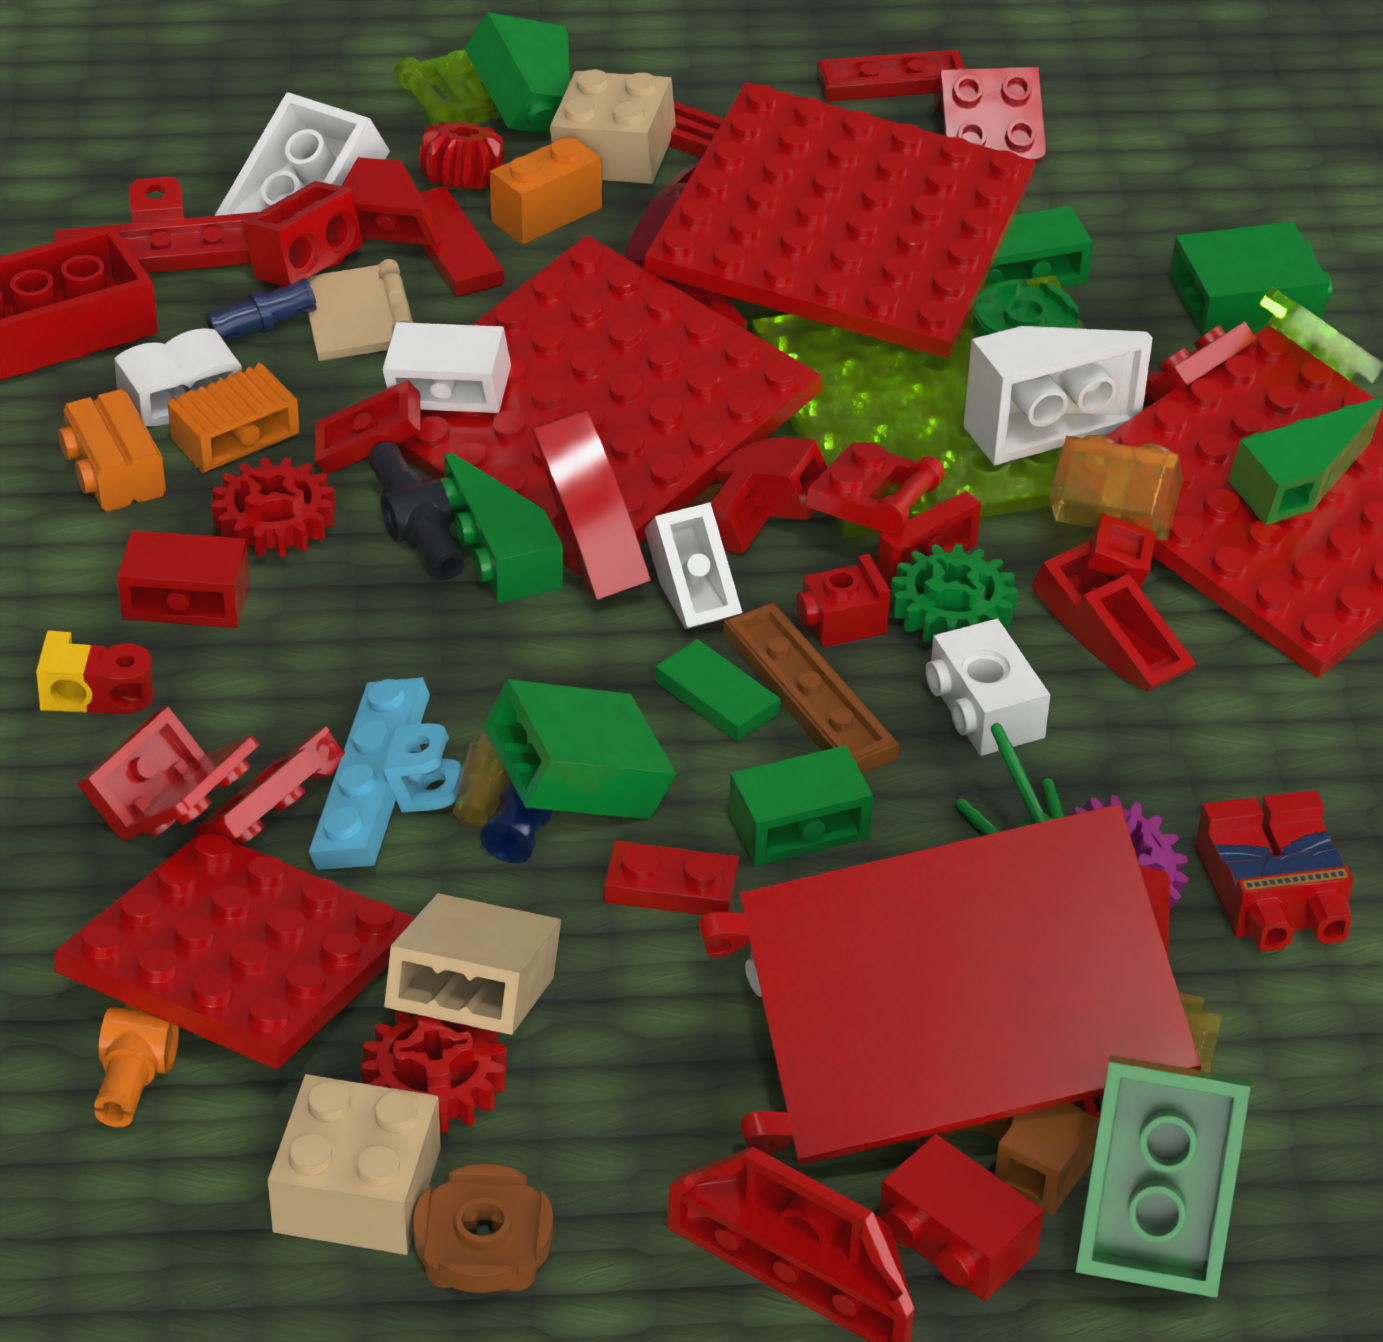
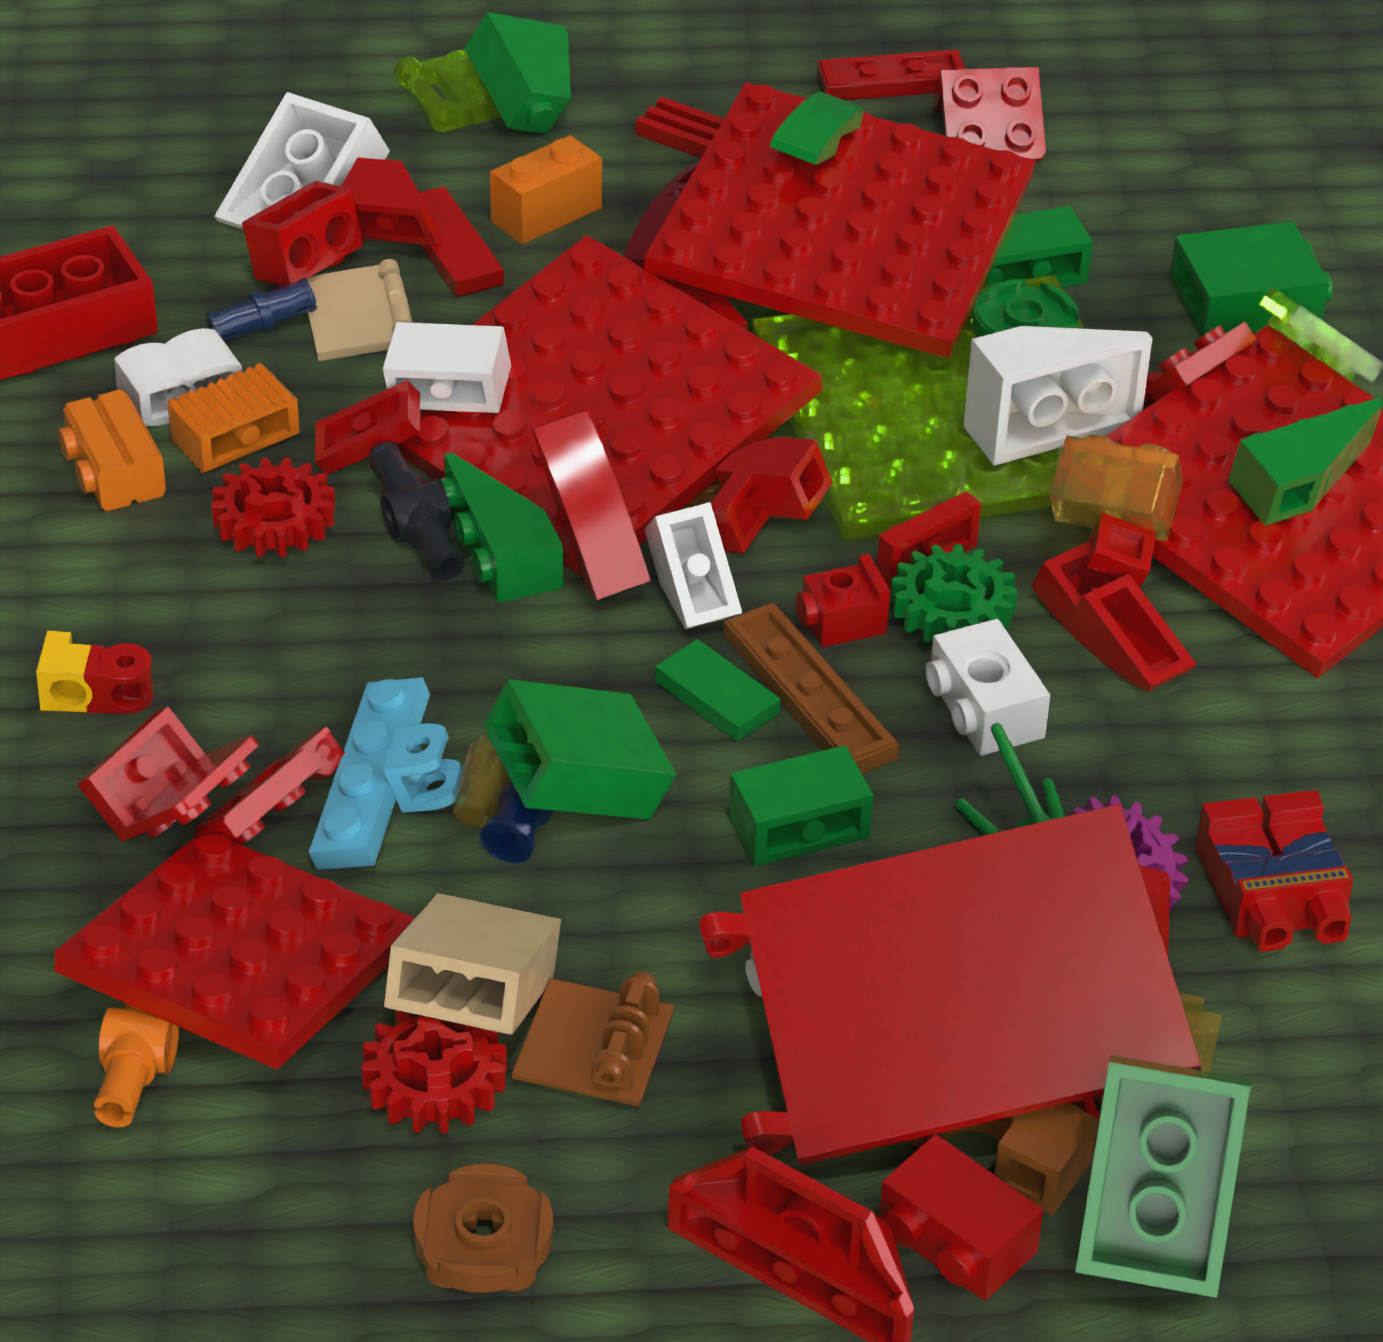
(167, 240): red plate -> none
(184, 579): red brick -> none
(354, 1164): tan brick -> none
(460, 154): red gear -> none
(596, 1039): none -> dark orange hinge
(620, 119): tan brick -> none
(670, 878): red plate -> none
(816, 127): none -> green slope
(861, 477): red plate -> none

